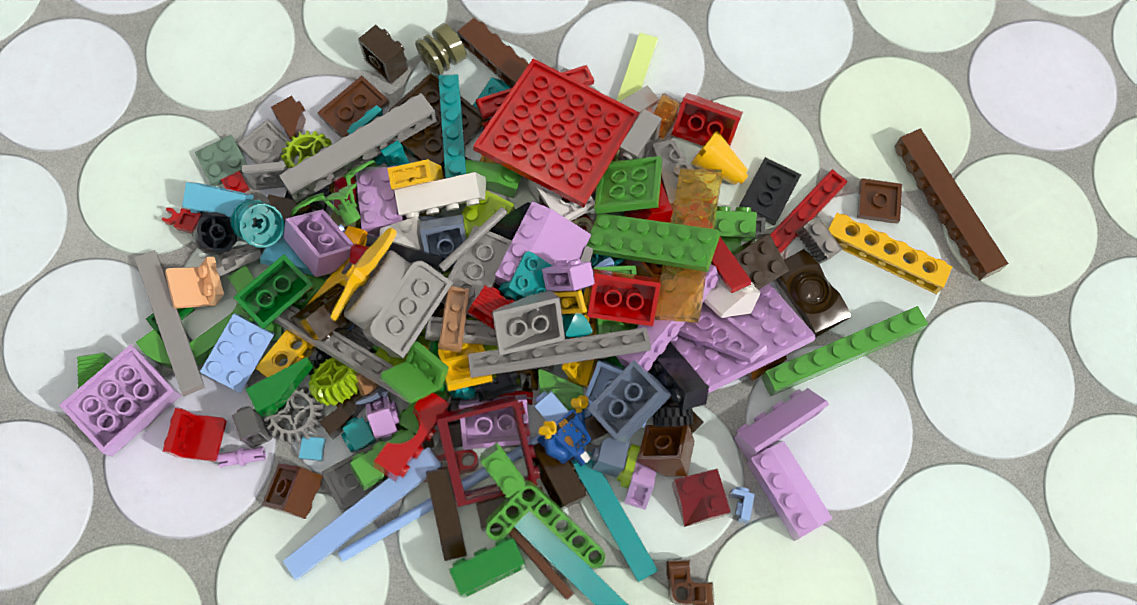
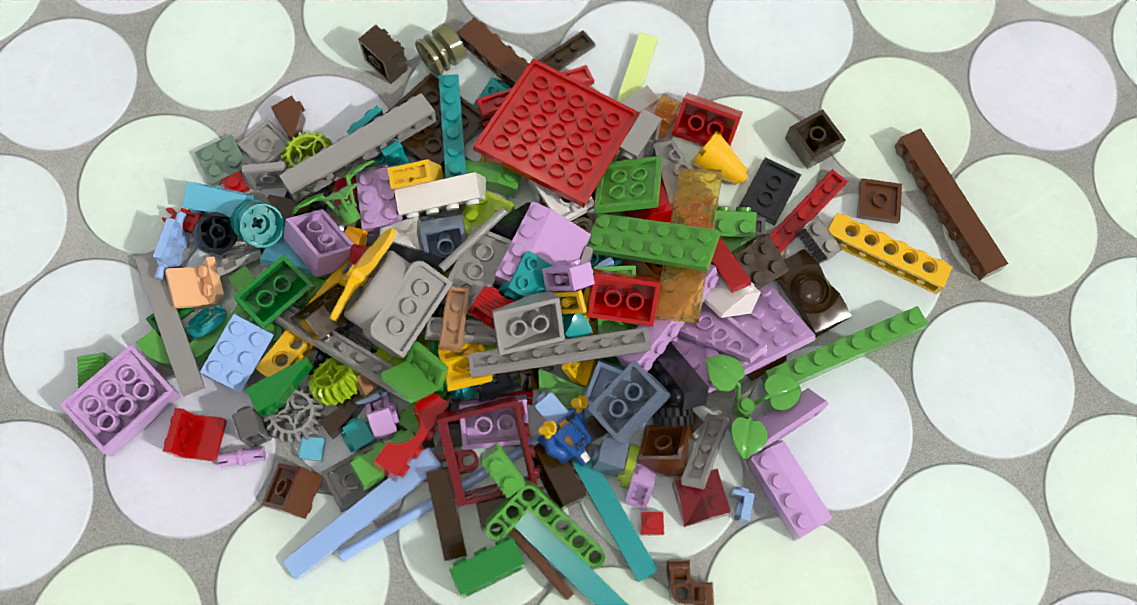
(171, 245): none -> light blue plate
(206, 321): none -> teal tile
(351, 105): reddish brown plate -> none
(568, 51): none -> dark brown tile
(652, 523): none -> red plate
(705, 451): none -> light grey plate
(781, 391): none -> bright green plant
(815, 139): none -> dark brown brick

